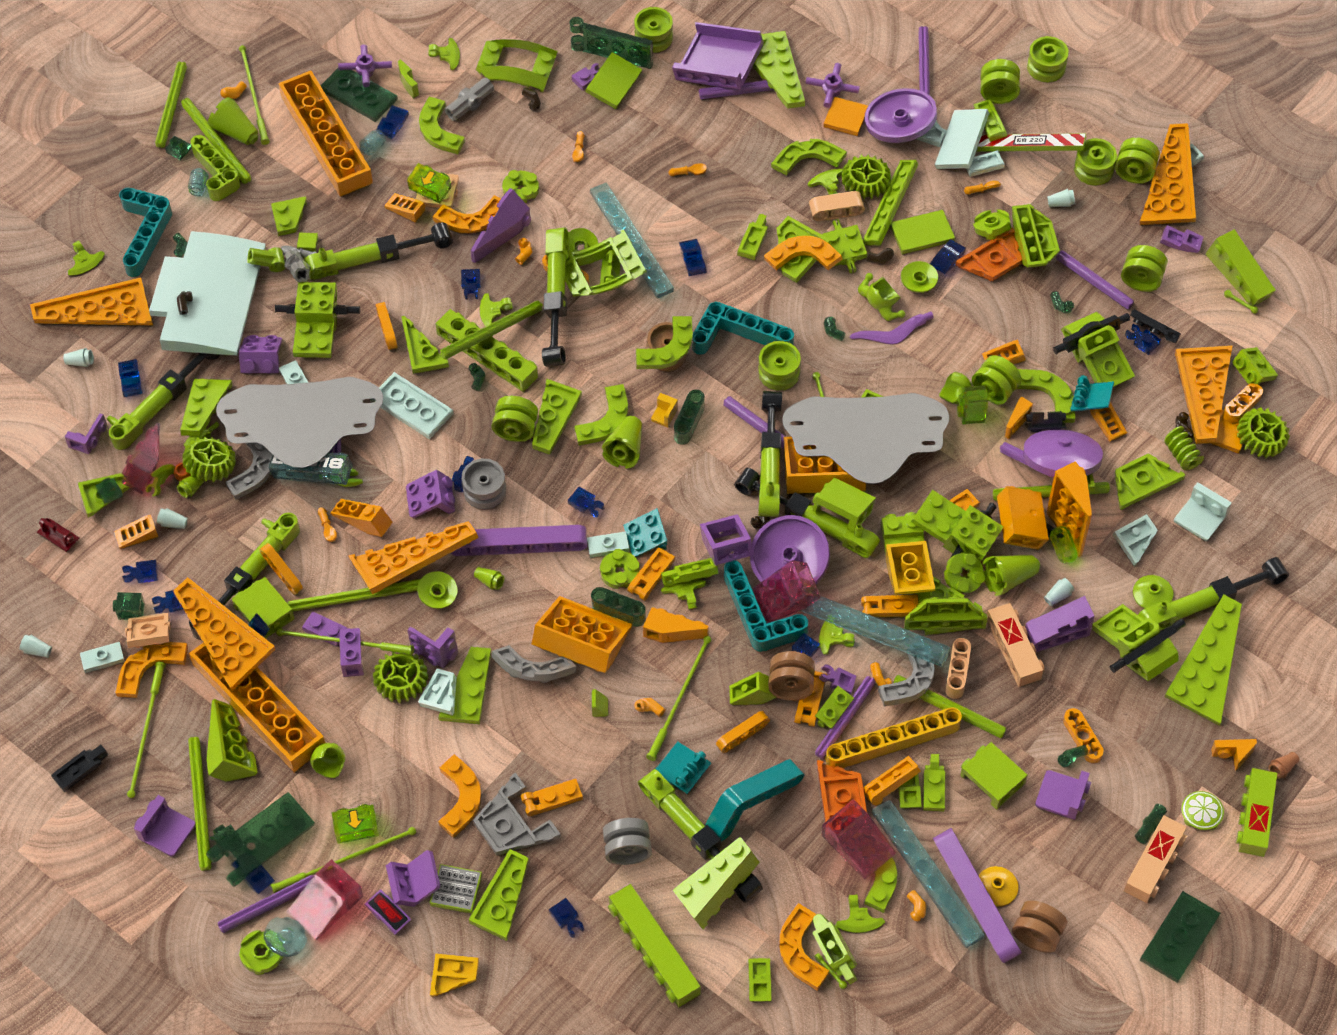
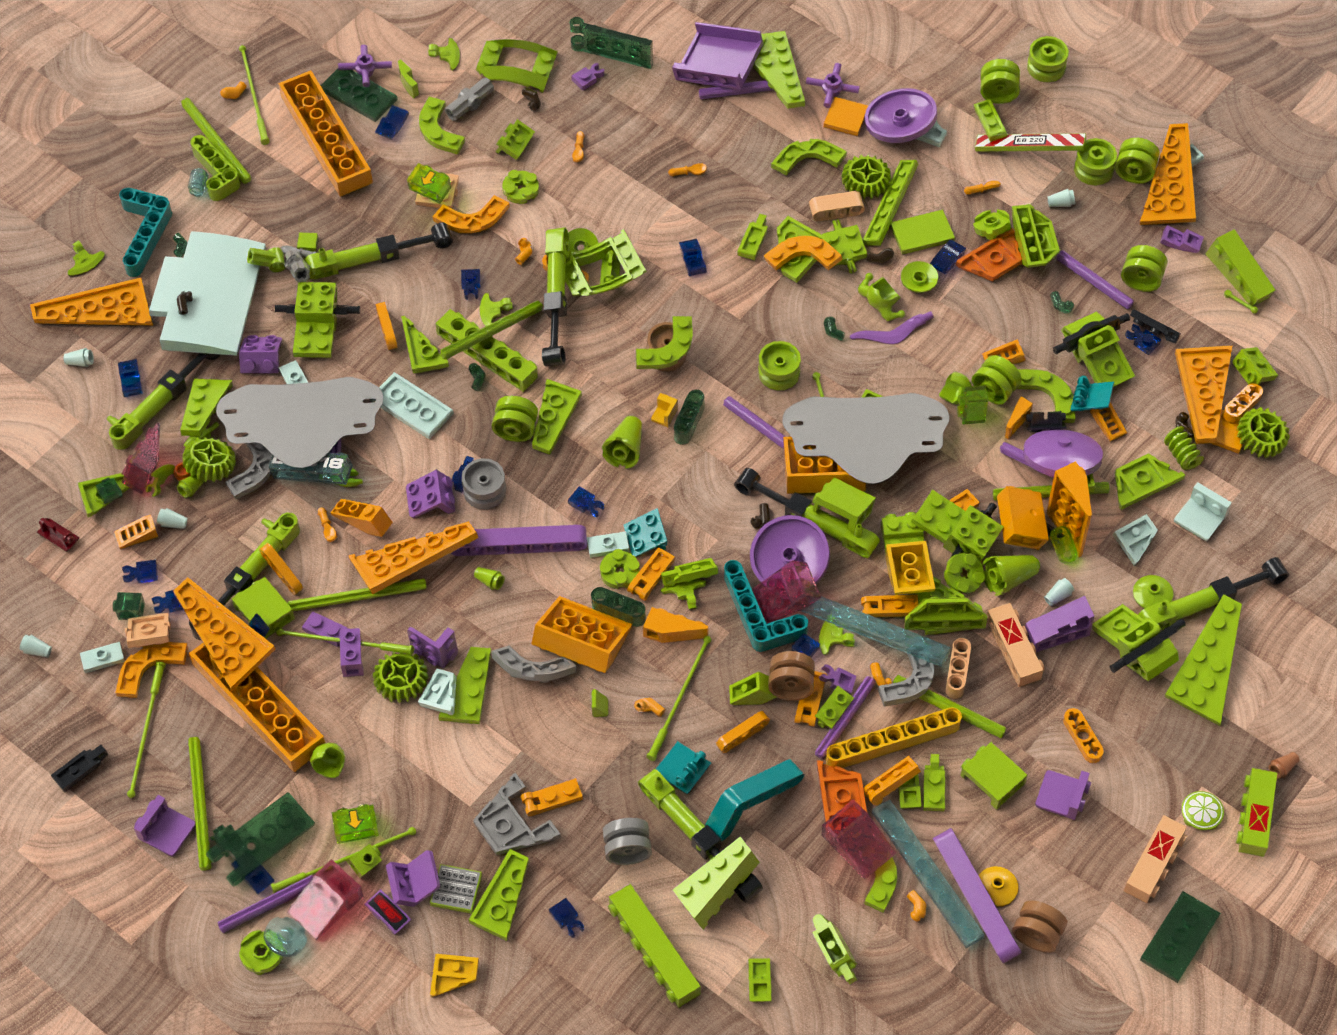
(85, 444): medium lavender bracket -> none
(170, 105): lime axle -> none
(178, 148): clear green tile -> none
(227, 749): lime wedge -> none
(233, 122): lime cone -> none
(288, 214): lime wing -> none
(365, 860): none -> lime brick
(372, 142): clear light blue brick -> none
(413, 215): light orange slope -> none
(439, 582): lime dish -> none
(469, 797): light orange plate -> none
(507, 223): medium lavender wedge -> none
(515, 140): none -> lime bracket
(603, 428): lime plate -> none
(613, 80): lime tile -> none
(619, 220): clear light blue plate -> none
(655, 25): lime wheel -> none
(721, 551): medium lavender window -> none
(746, 325): teal beam -> none
(770, 458): lime piece -> none
(792, 952): light orange plate -> none
(827, 179): lime piece -> none
(842, 984): lime hinge -> none
(859, 919): lime piece -> none
(924, 59): medium lavender axle -> none
(962, 139): light aqua tile -> none
(985, 163): light aqua plate -> none
(1071, 755): clear green arm -> none
(1150, 823): clear green pin -> none
(1238, 748): light orange slope -> none

